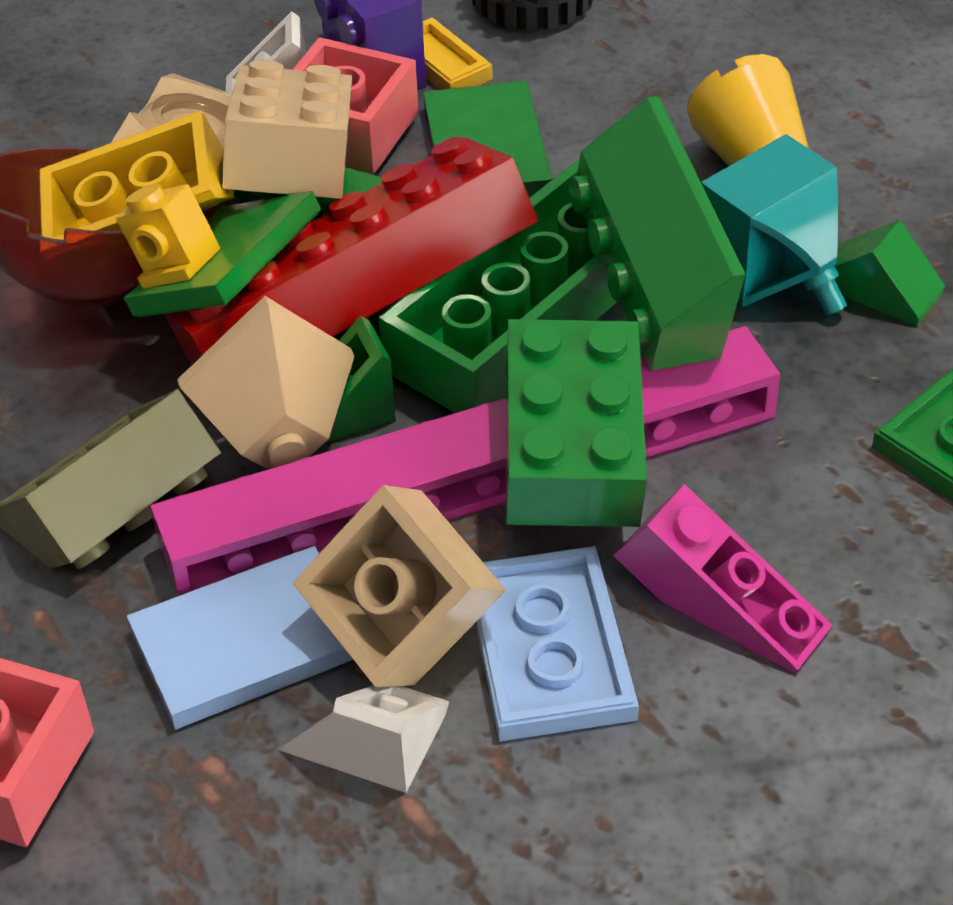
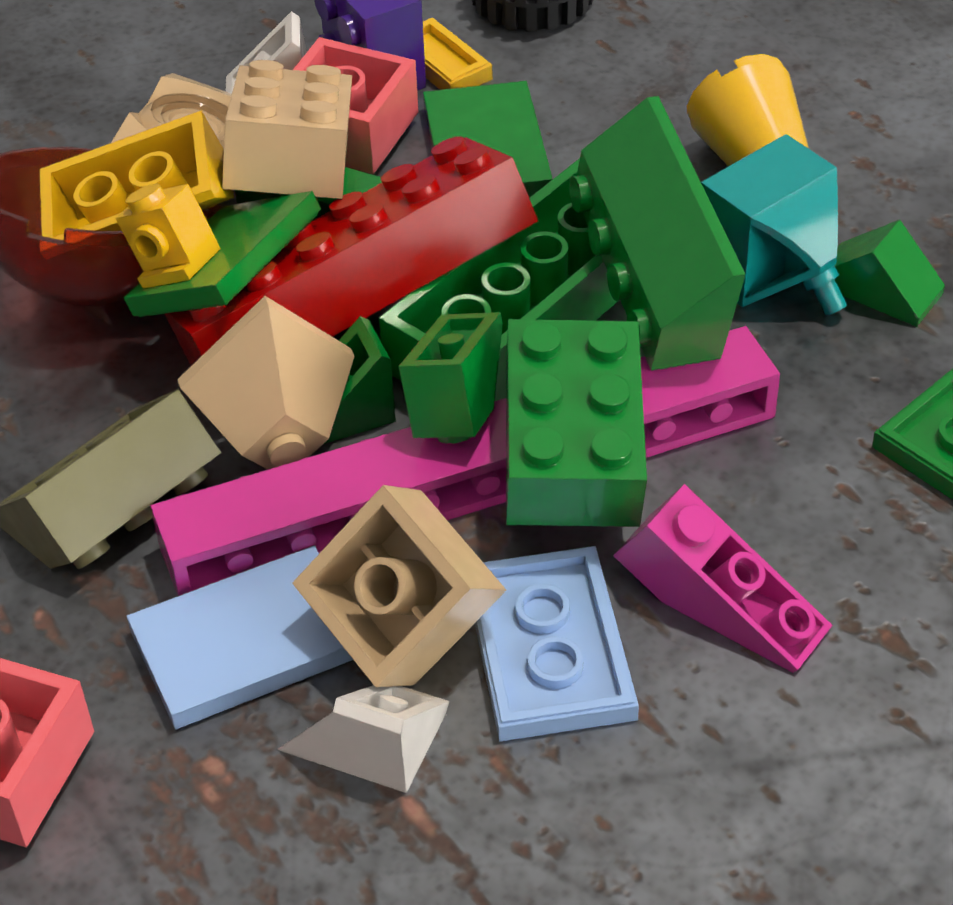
(453, 376): none -> green slope

